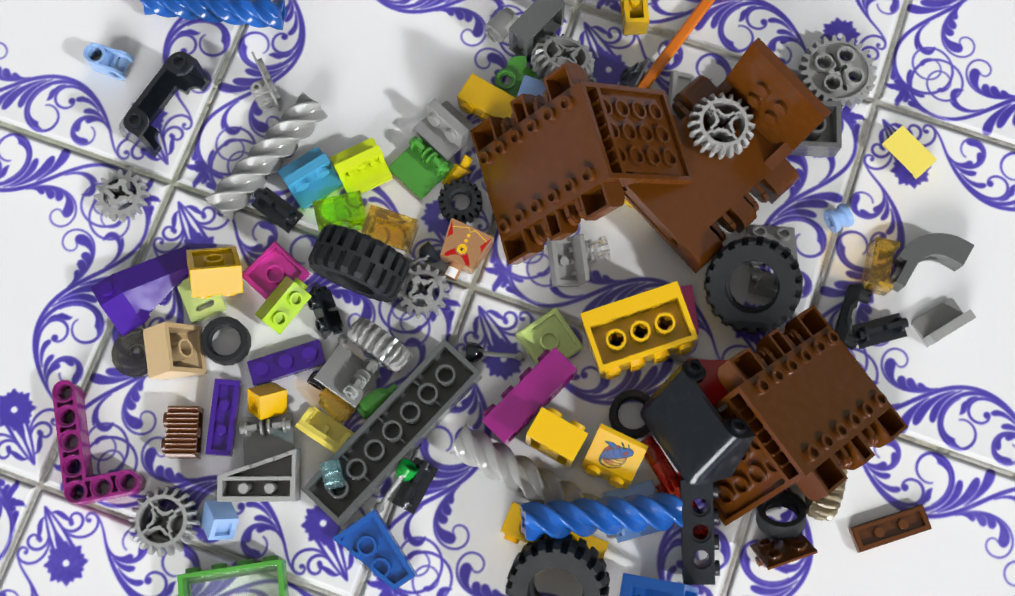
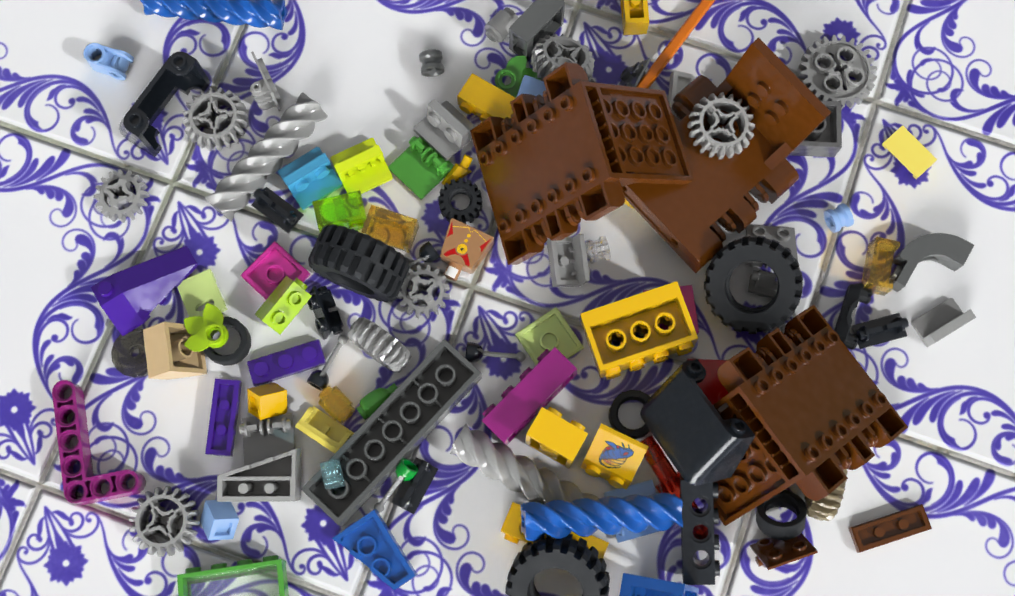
(183, 432): reddish brown brick -> none
(198, 118): none -> light grey gear
(204, 328): none -> lime plate
(214, 272): yellow slope -> none
(348, 375): light grey hinge -> none
(431, 63): none -> dark grey wheel

